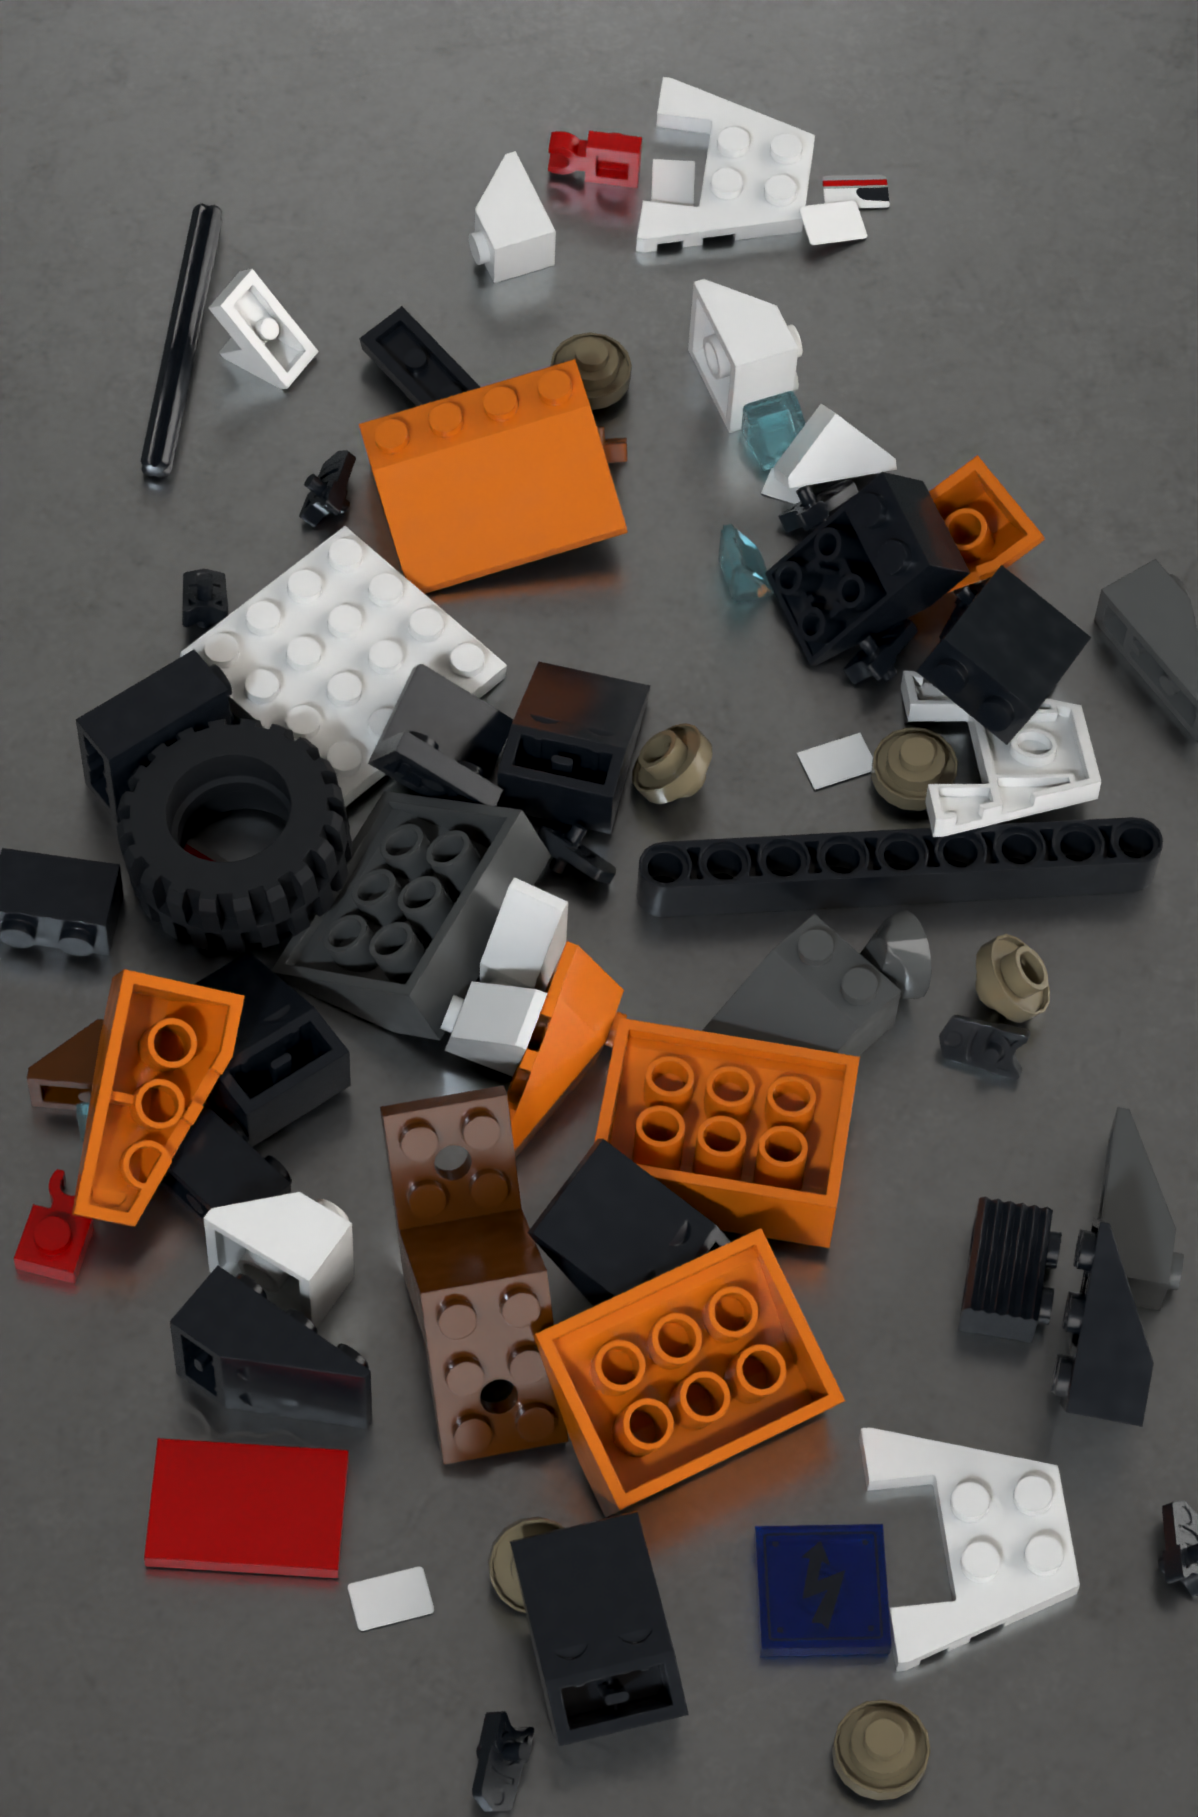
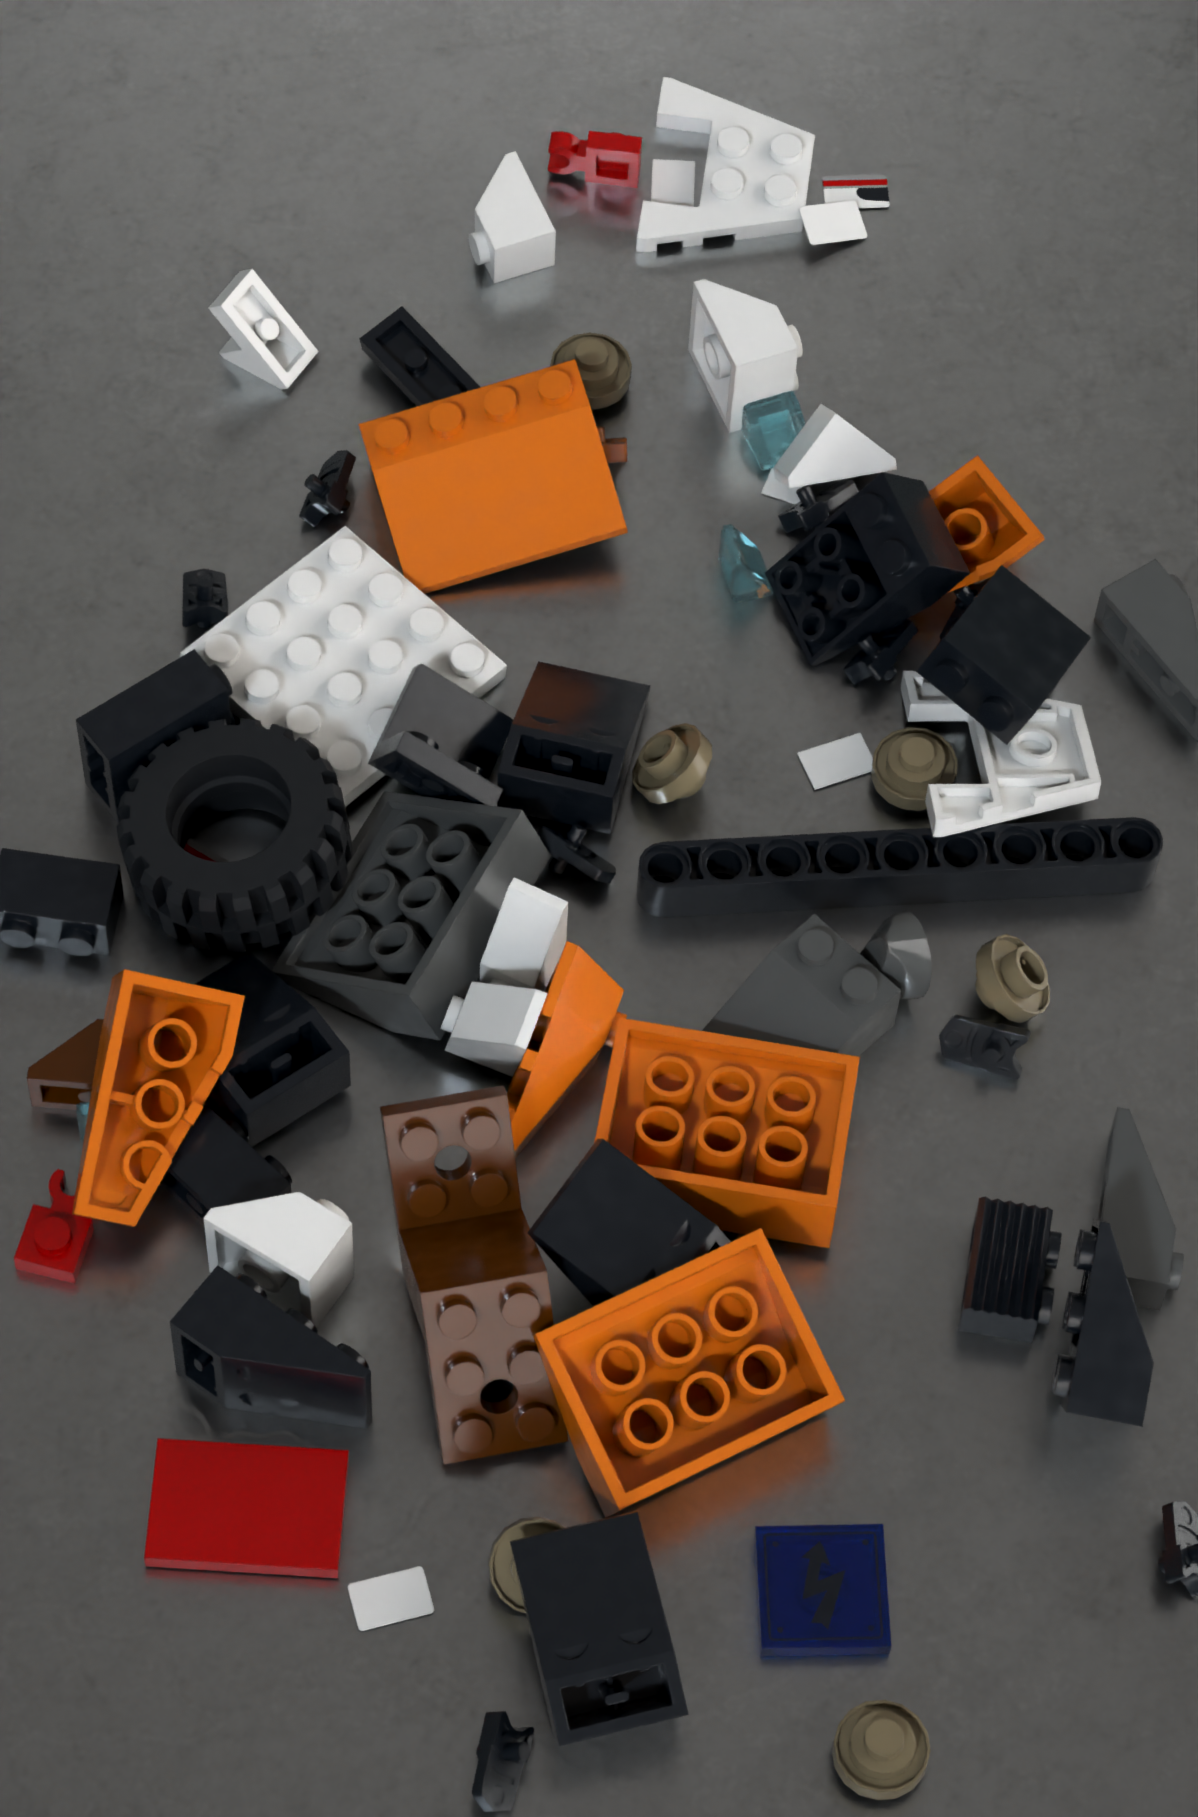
(181, 341): black axle -> none
(999, 1533): white wing -> none

